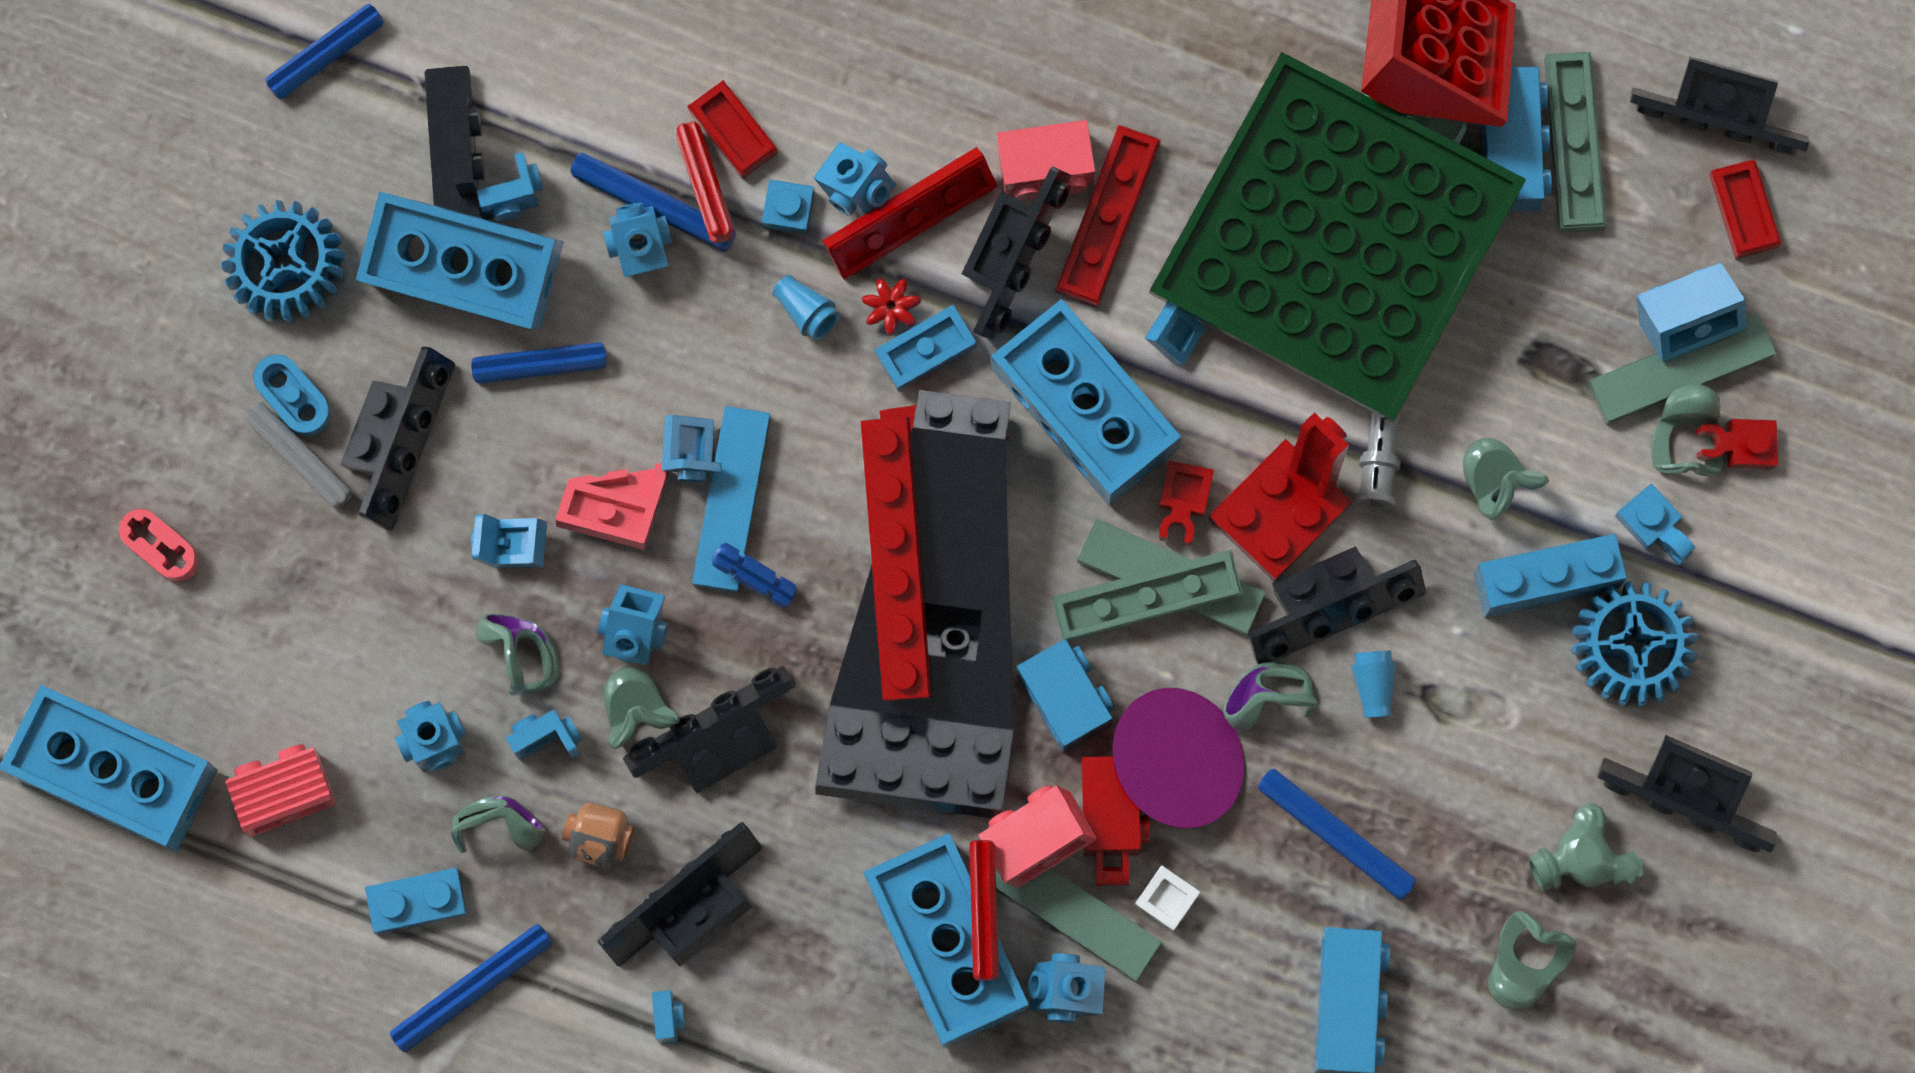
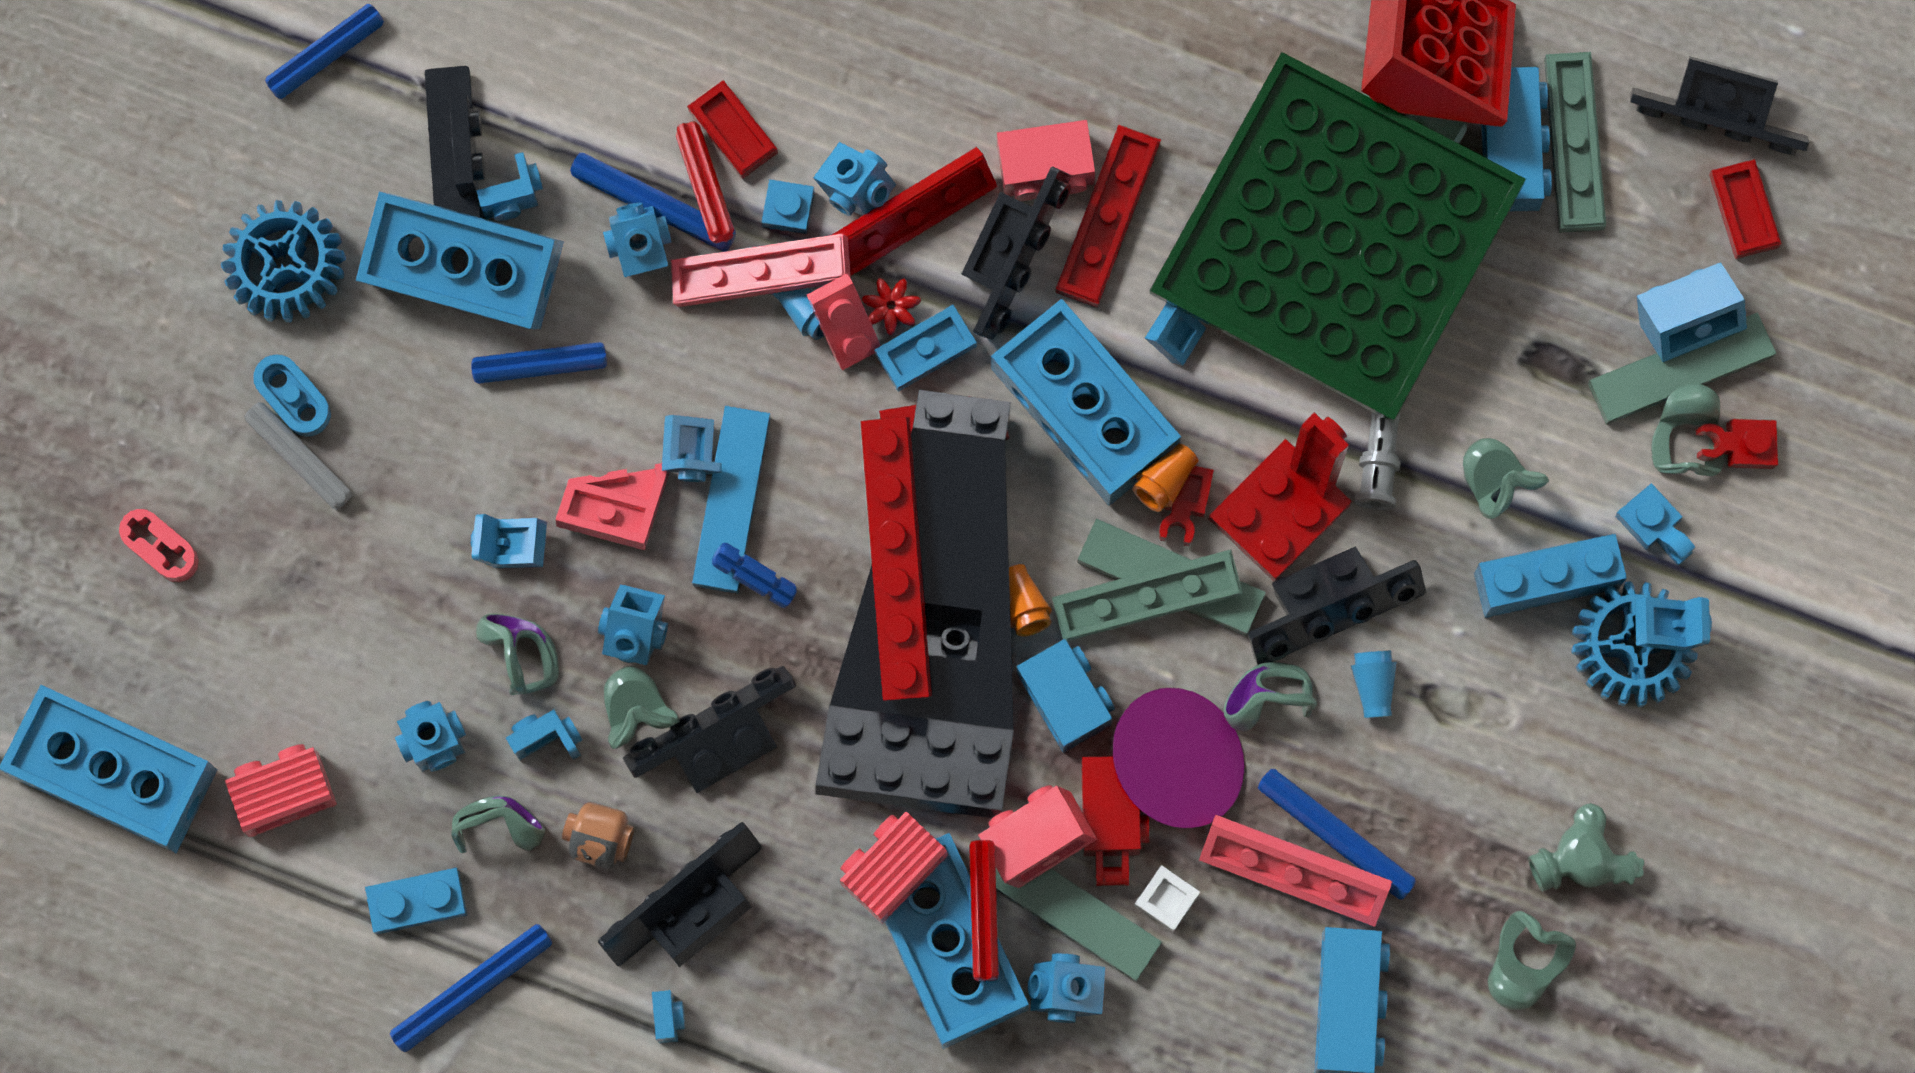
(394, 433): black bracket -> none
(759, 270): none -> tile
(844, 321): none -> coral plate
(892, 866): none -> coral brick
(1027, 605): none -> orange cone
(1163, 480): none -> orange cone
(1295, 870): none -> coral plate
(1672, 623): none -> dark azure bracket
(1694, 786): black bracket -> none

